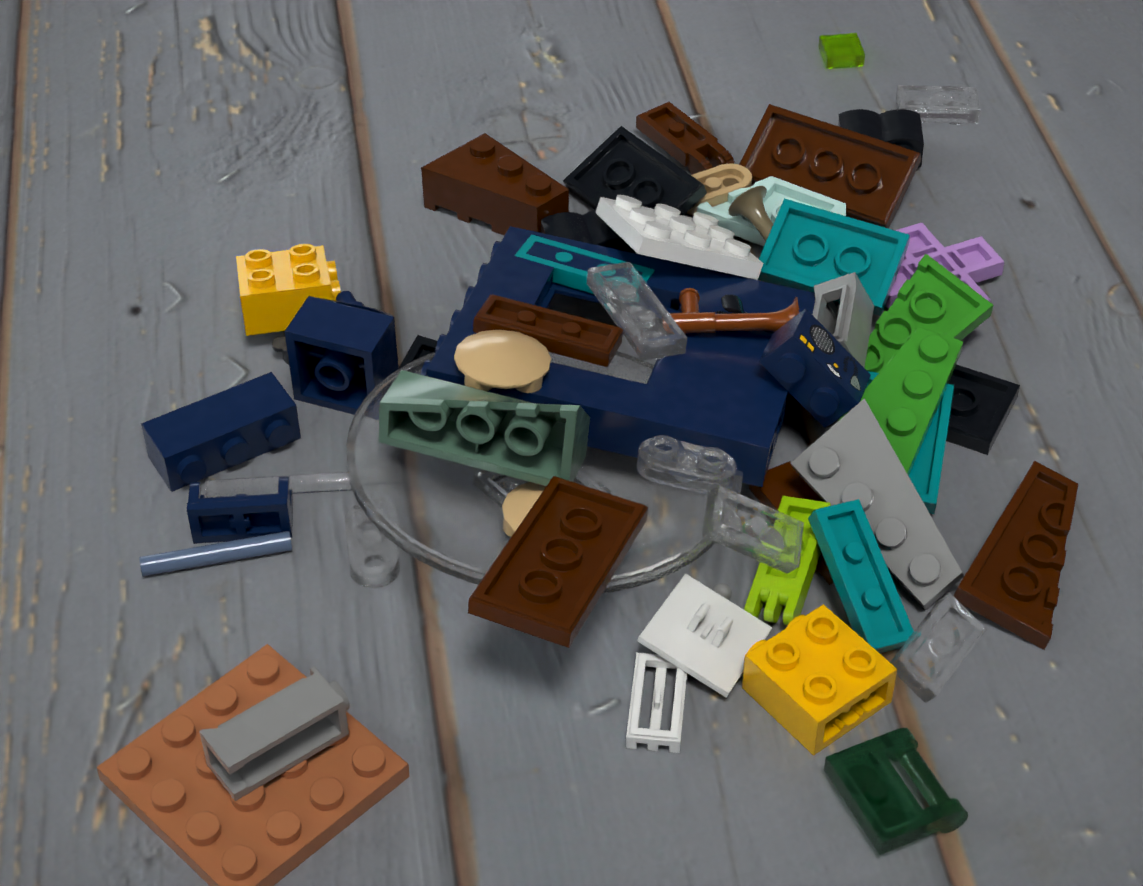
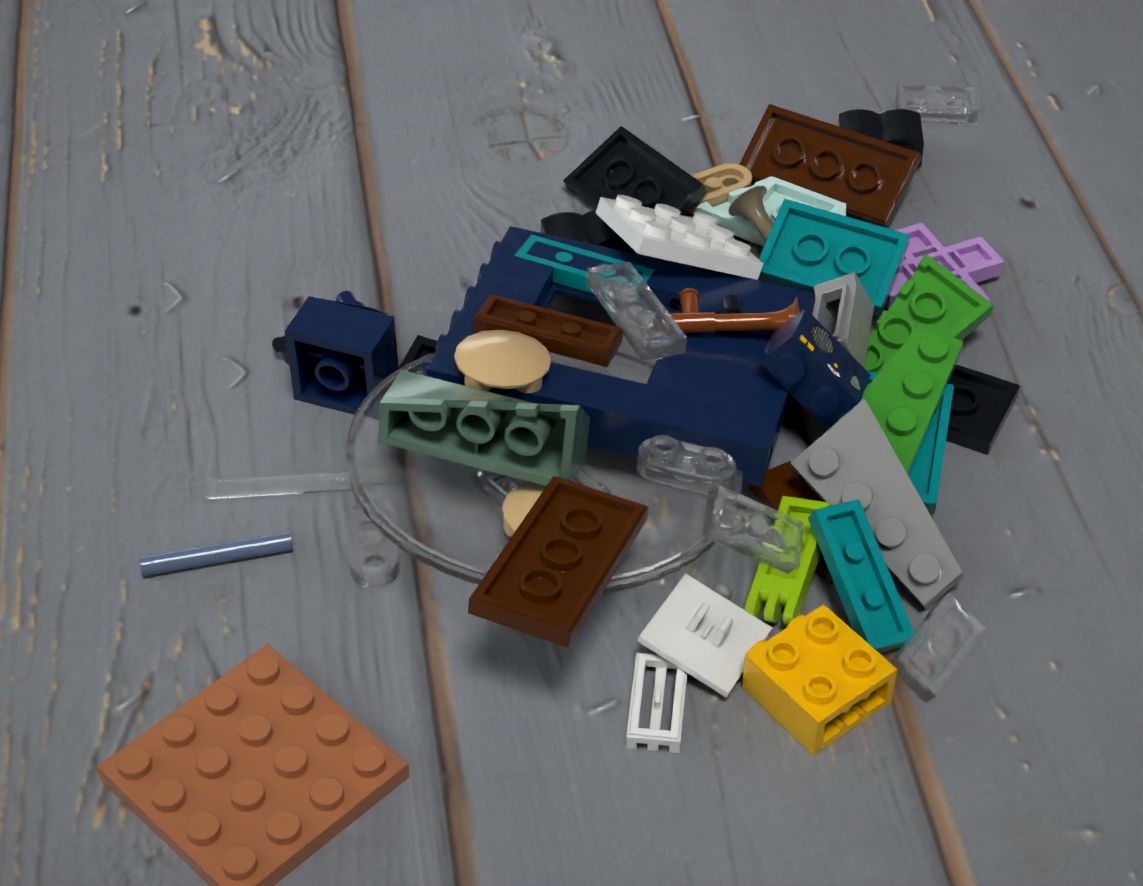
(221, 431): dark blue brick -> none
(240, 515): dark blue hinge -> none
(276, 734): light grey window -> none
(279, 283): yellow brick -> none
(492, 186): reddish brown wedge -> none
(682, 138): reddish brown hinge -> none
(841, 50): clear neon green tile -> none
(881, 797): clear green plate -> none
(1023, 556): reddish brown wing -> none

